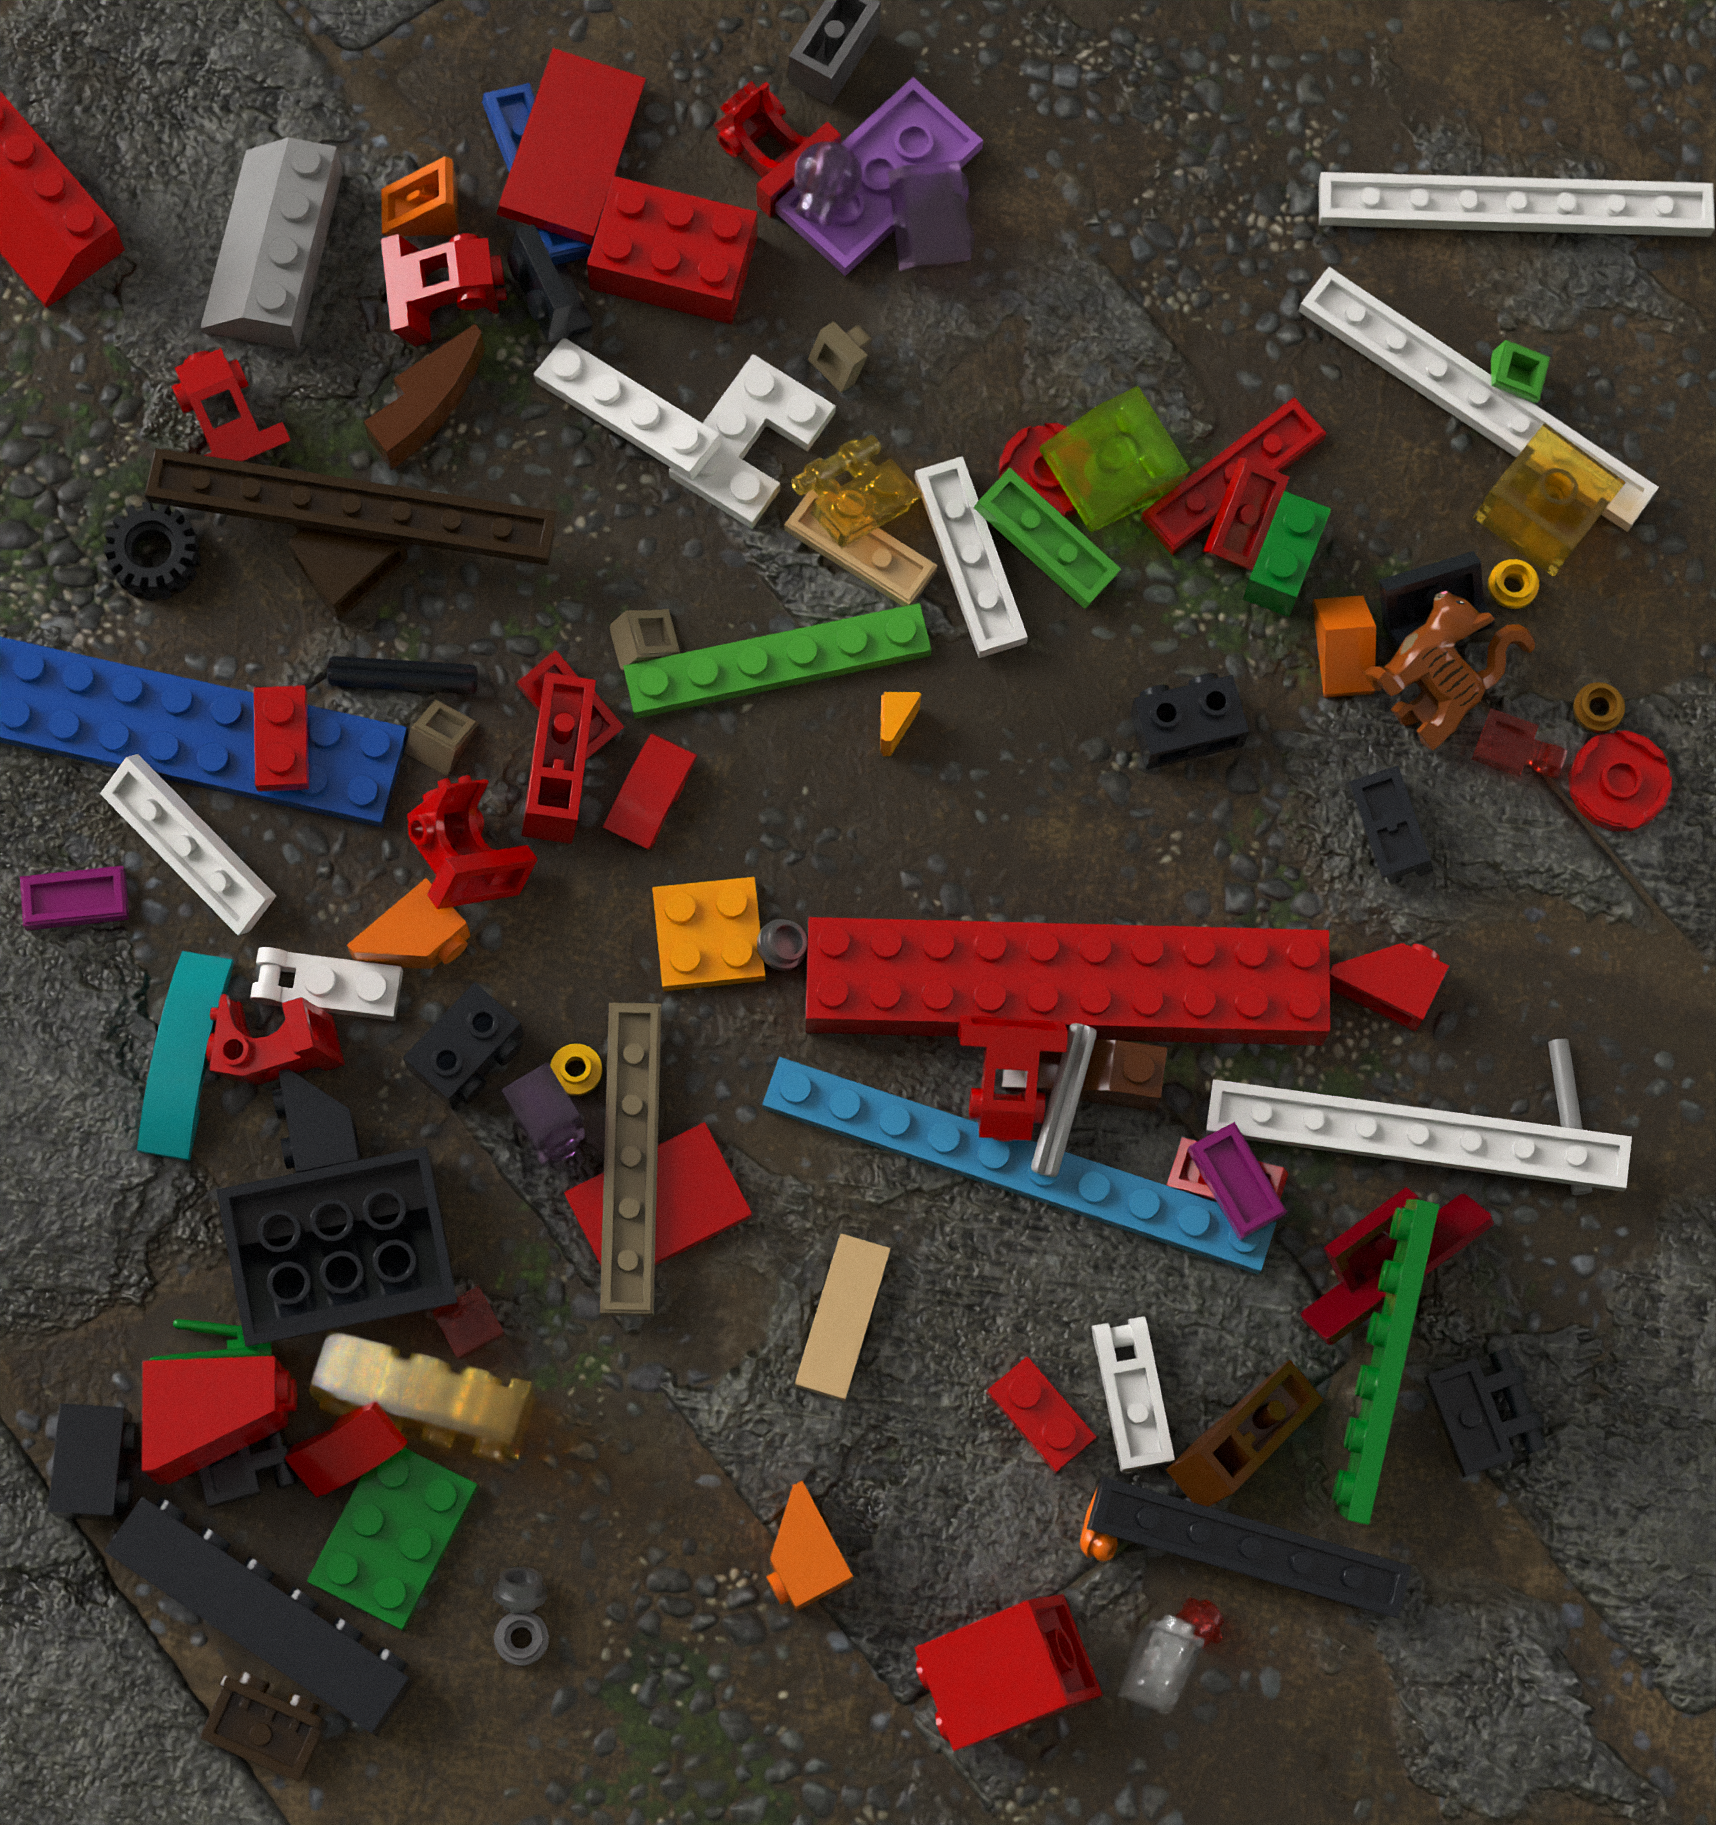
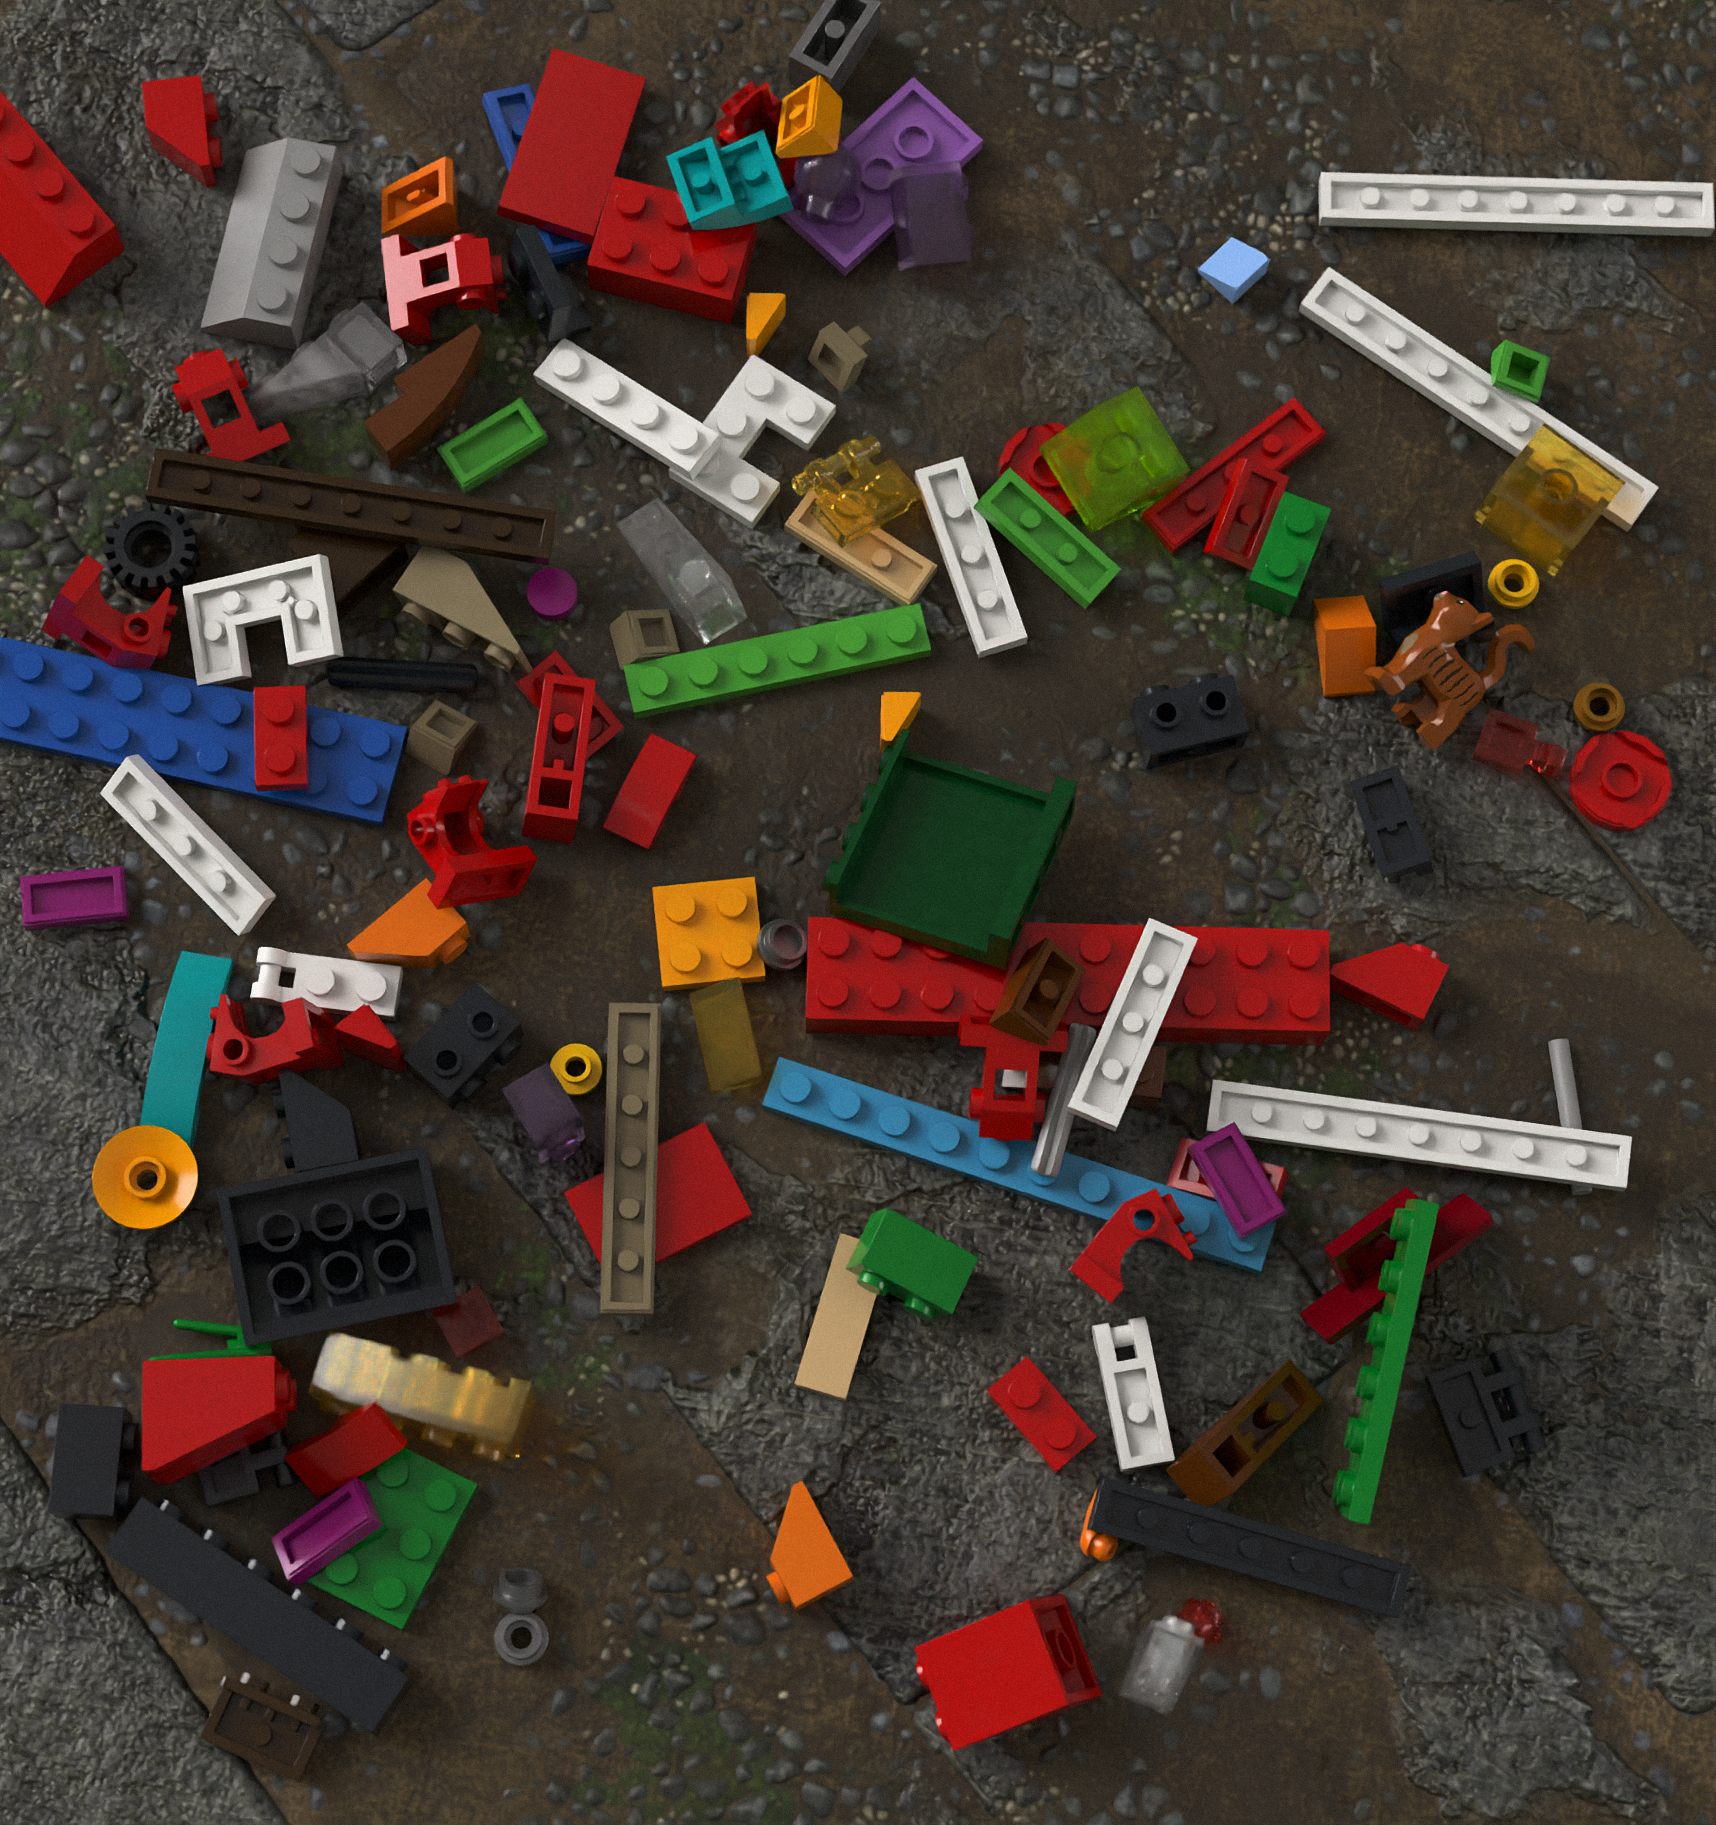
(105, 632): none -> red tile
(131, 1156): none -> light orange dish
(179, 125): none -> red slope
(290, 591): none -> white plate
(326, 1531): none -> magenta tile
(339, 365): none -> clear slope
(369, 1039): none -> red slope
(447, 595): none -> dark tan slope
(492, 445): none -> bright green tile
(552, 594): none -> magenta tile
(683, 571): none -> clear slope
(726, 1036): none -> clear yellow slope
(729, 183): none -> teal slope
(763, 317): none -> light orange slope
(809, 120): none -> light orange slope
(911, 1264): none -> green brick
(948, 854): none -> dark green panel
(1038, 993): none -> reddish brown slope
(1101, 1259): none -> red tile
(1132, 1024): none -> white plate
(1234, 269): none -> light blue slope

